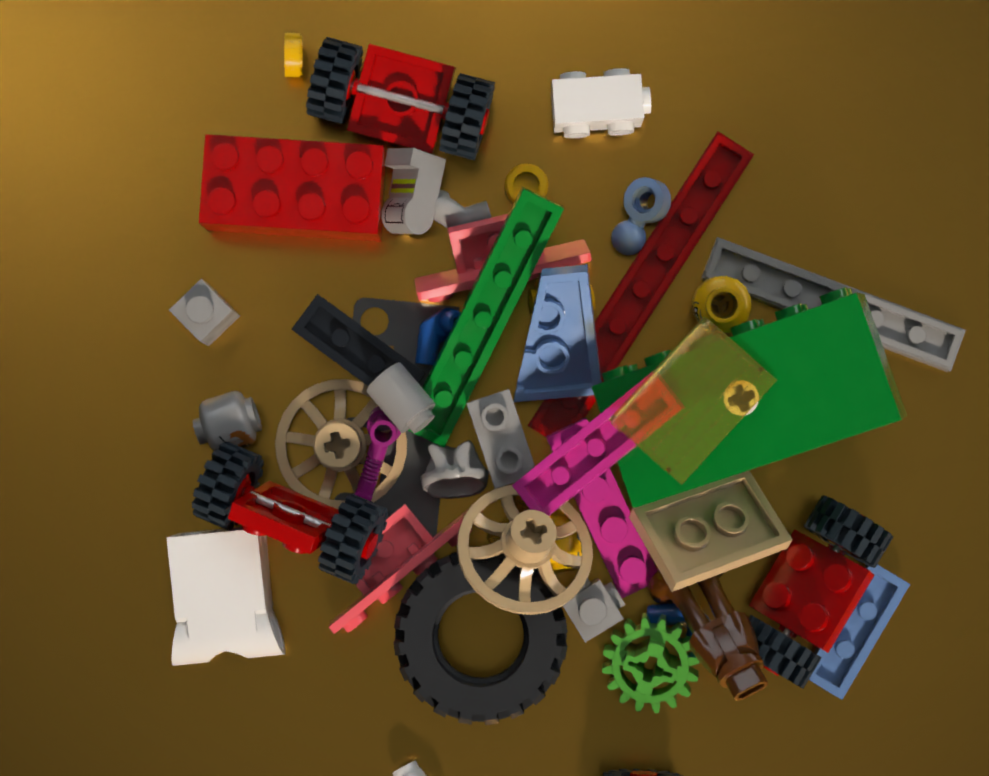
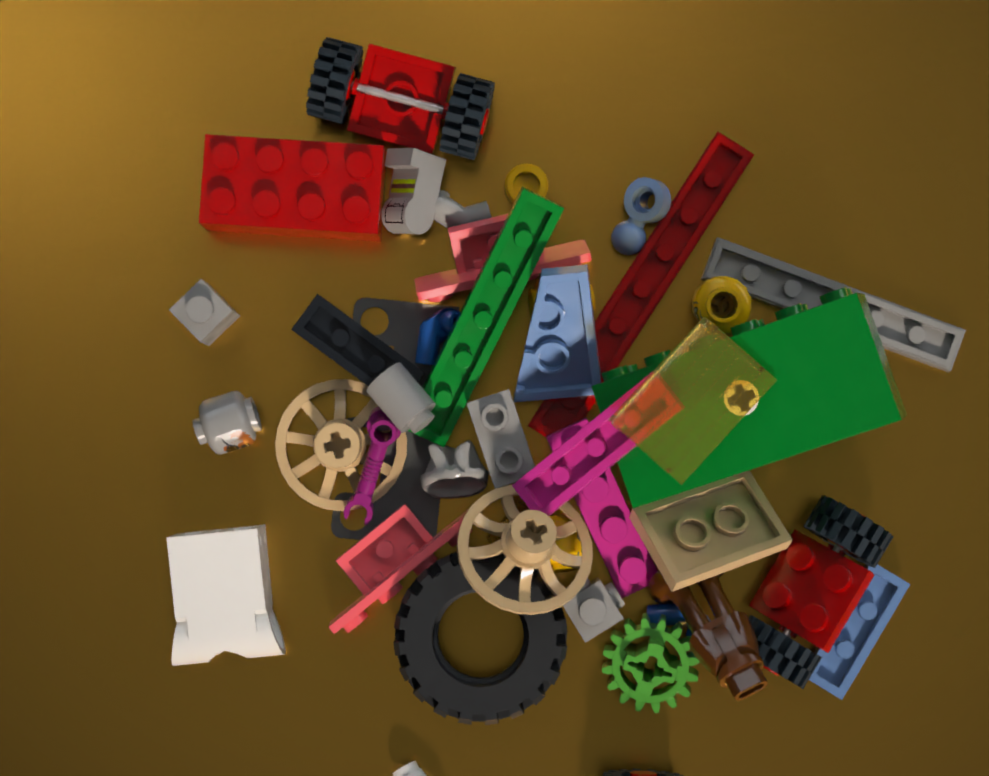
(233, 496): plate -> none
(293, 55): yellow tile -> none
(599, 103): white brick -> none

